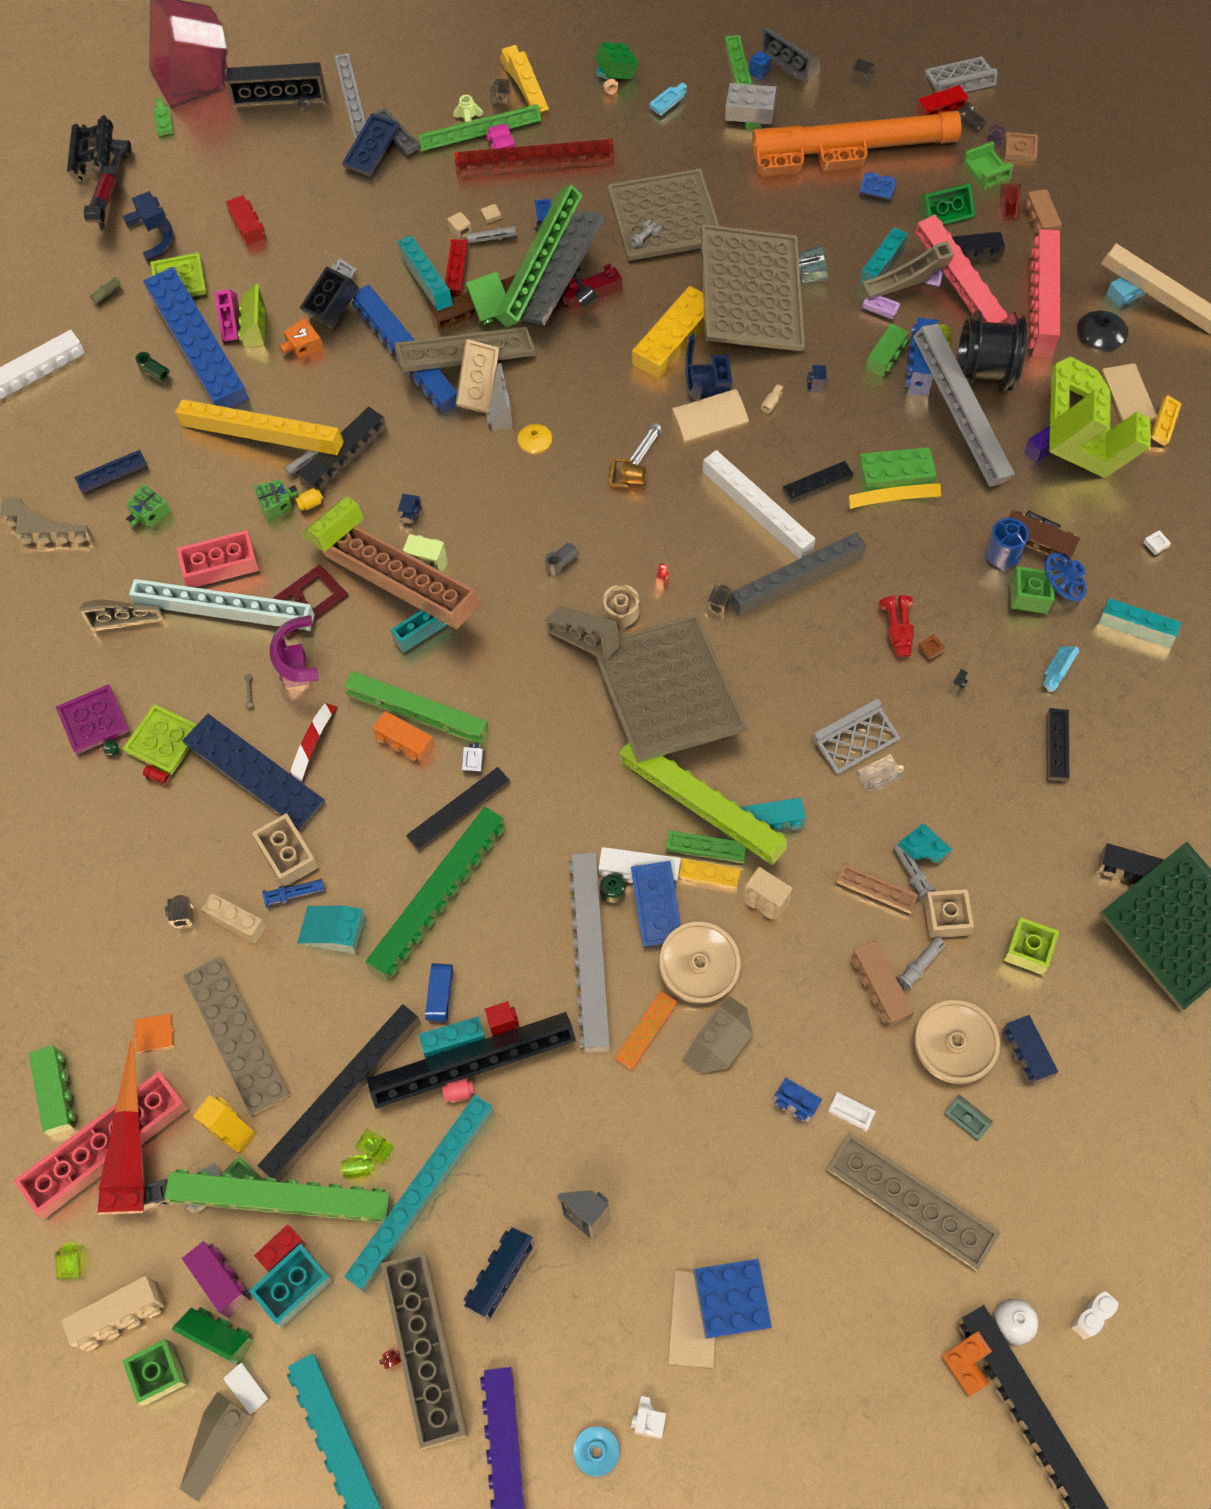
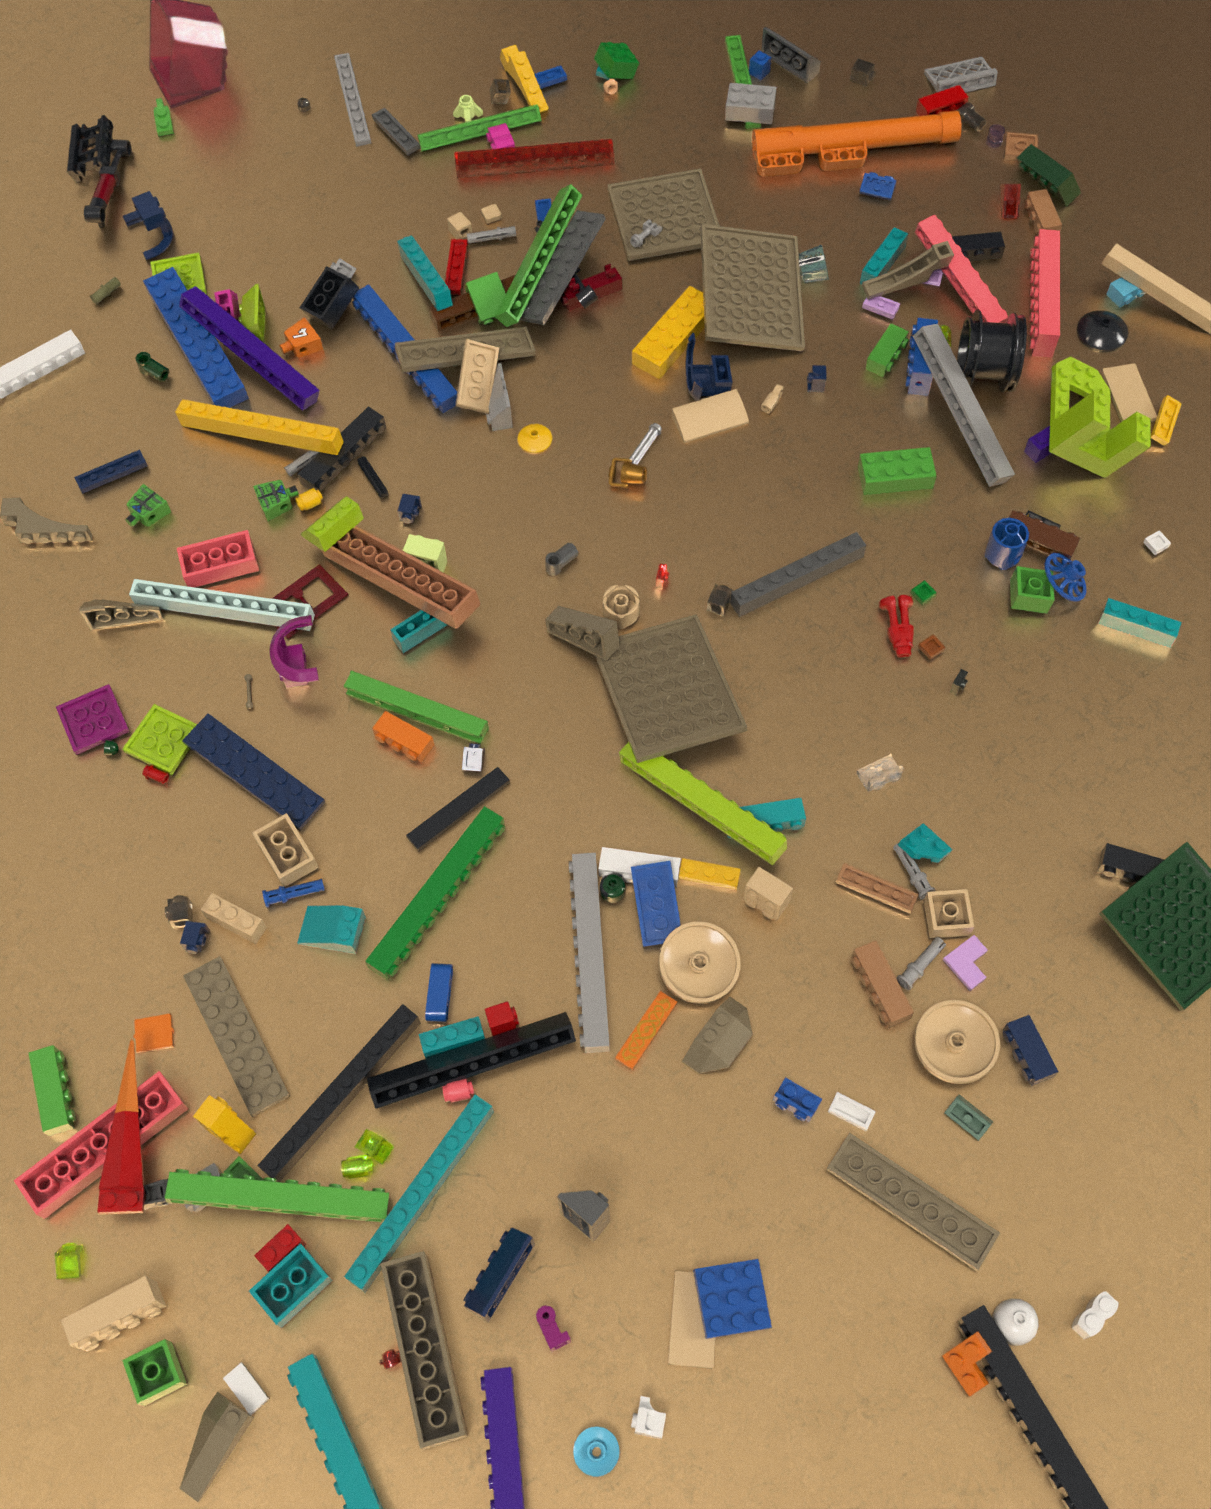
(194, 936): none -> dark blue brick
(214, 1334): green slope -> none
(216, 1278): magenta brick -> none
(245, 219): red brick -> none
(249, 348): none -> dark purple brick
(275, 83): black brick -> none
(310, 739): white sticker -> none
(370, 144): dark blue plate -> none
(373, 477): none -> black axle
(547, 1321): none -> magenta leg
(551, 77): none -> blue plate
(668, 99): medium azure hinge -> none
(705, 846): bright green plate -> none
(758, 505): white brick -> none
(817, 482): black plate -> none
(851, 721): light grey fence -> none
(895, 493): yellow sticker -> none
(923, 592): none -> green tile
(948, 204): green slope -> none
(962, 960): none -> lavender tile
(987, 166): bright green panel -> none
(1031, 946): lime brick -> none
(1049, 174): none -> dark green wedge
(1058, 744): black plate -> none
(1059, 666): medium azure hinge -> none

